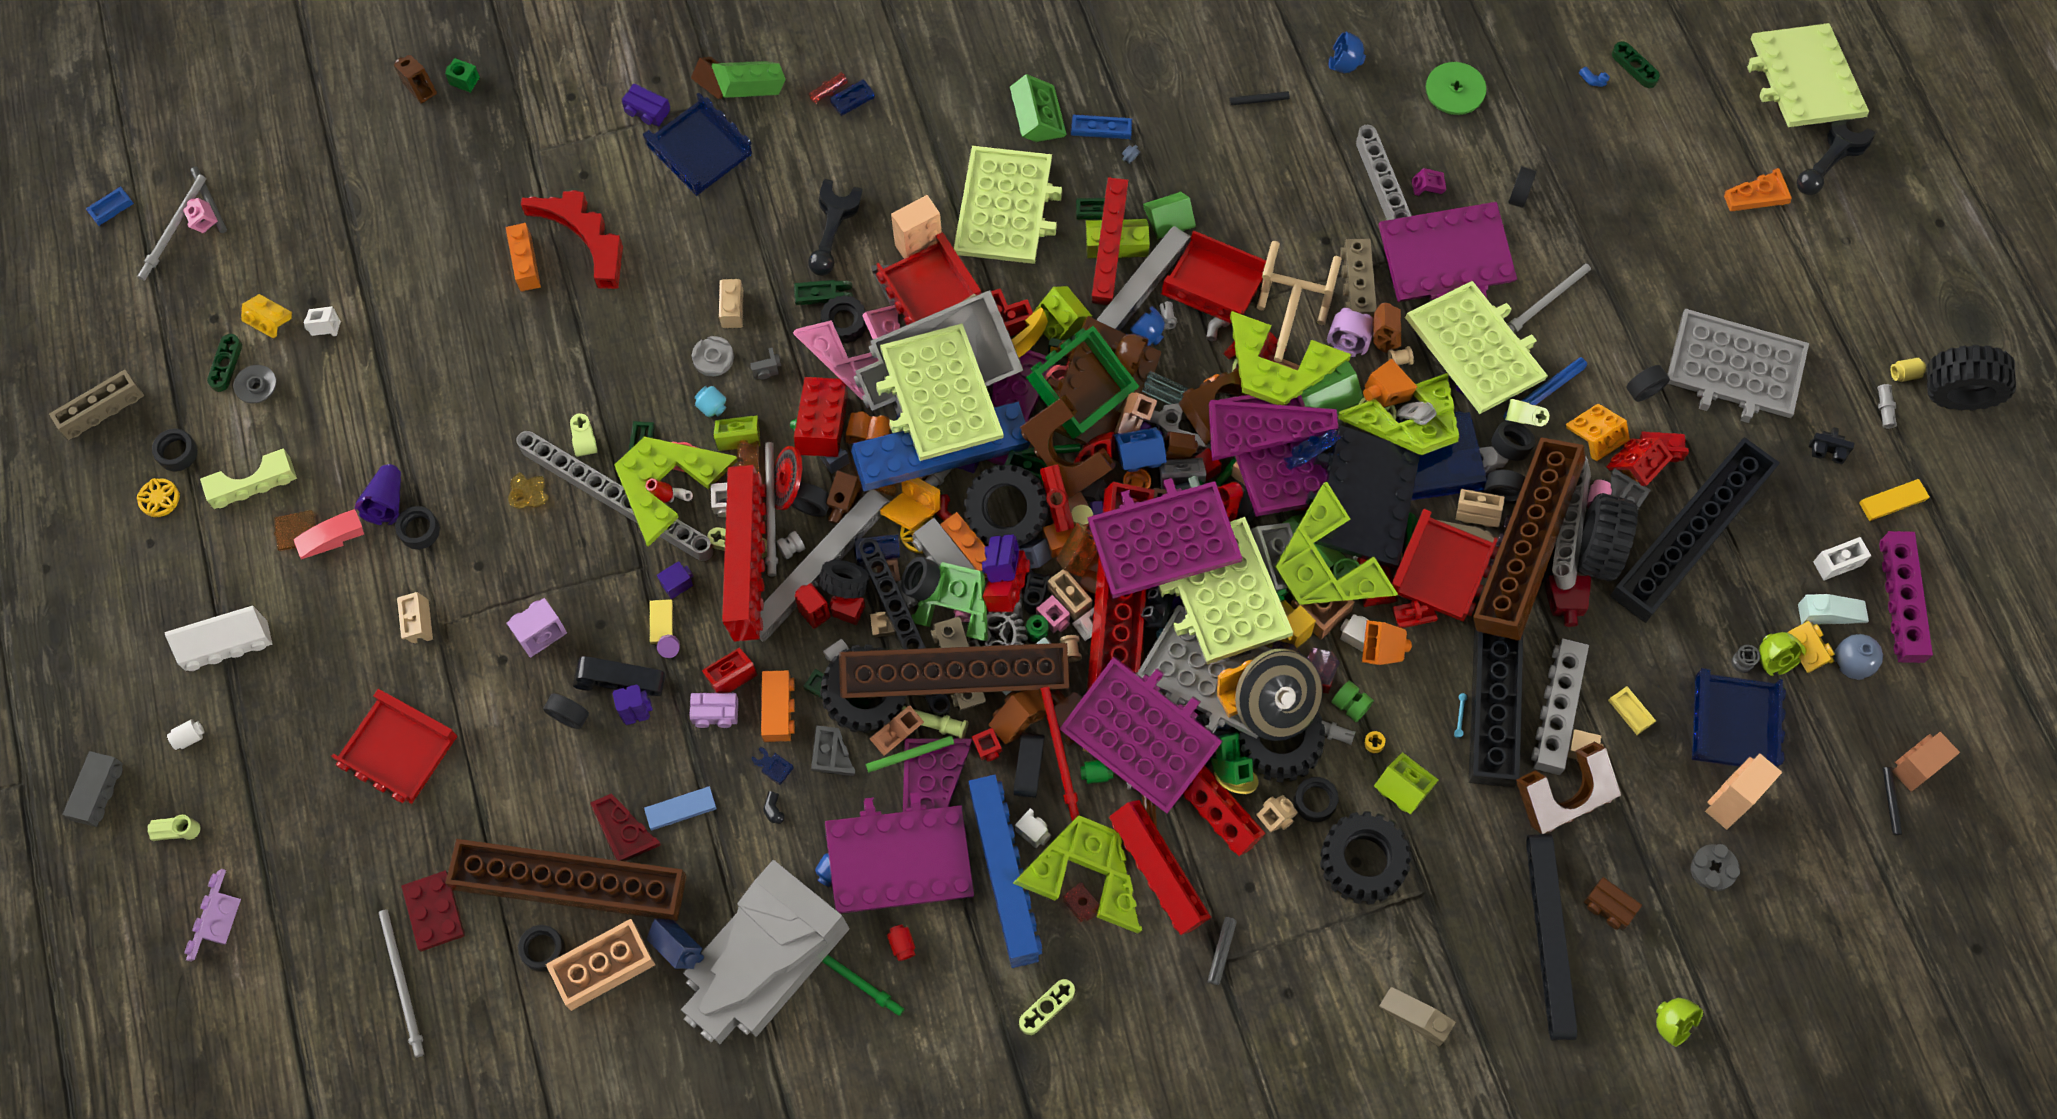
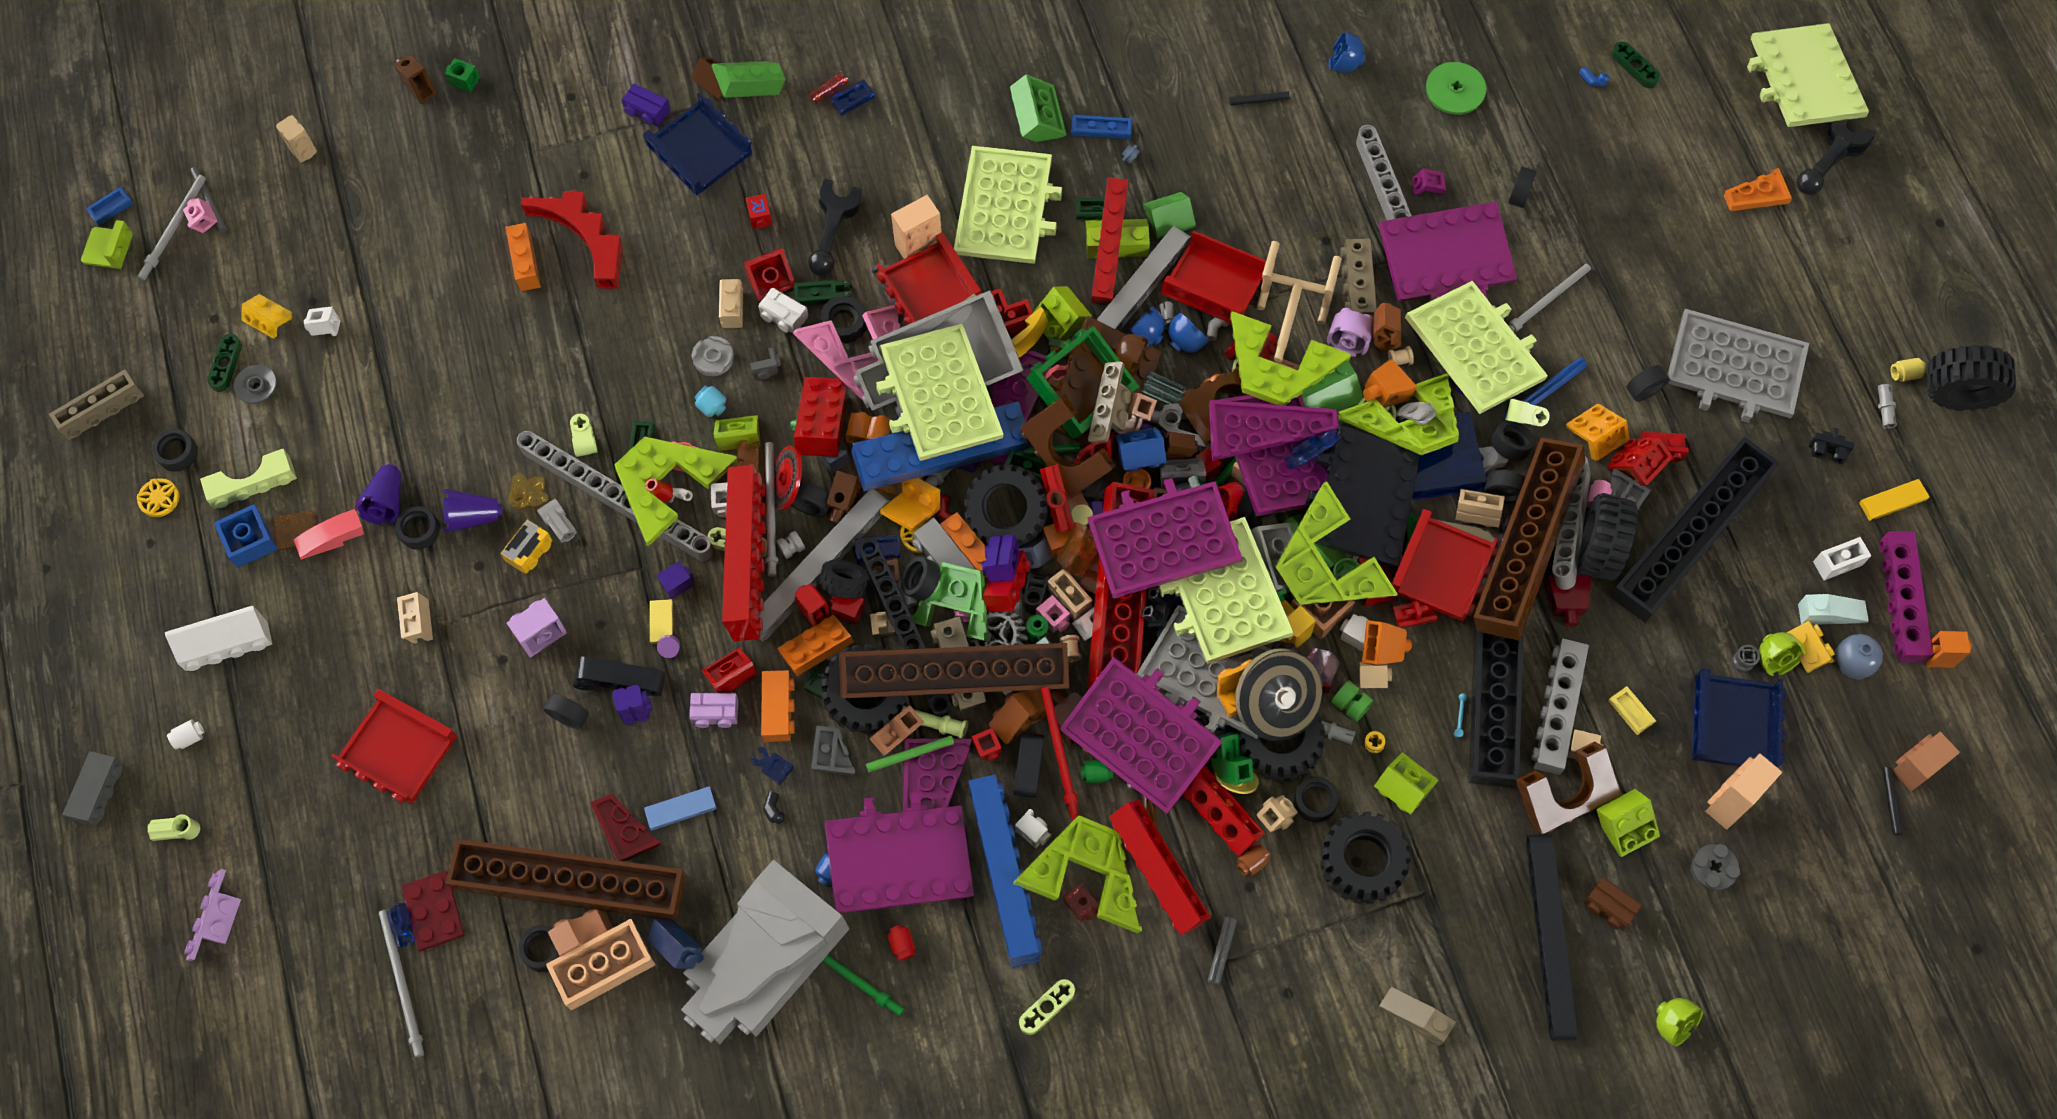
(107, 246): none -> lime bracket
(245, 535): none -> blue brick
(296, 138): none -> tan brick
(399, 921): none -> clear blue plate
(469, 510): none -> dark purple cone
(527, 547): none -> brick
(555, 517): none -> light grey piece
(575, 932): none -> nougat brick
(759, 211): none -> red brick
(769, 272): none -> red slope
(783, 311): none -> white brick
(815, 645): none -> orange plate
(1111, 404): none -> dark tan bracket
(1186, 335): none -> blue cylinder
(1253, 860): none -> dark orange brick
(1374, 675): none -> tan brick
(1629, 822): none -> lime slope
(1949, 649): none -> orange brick

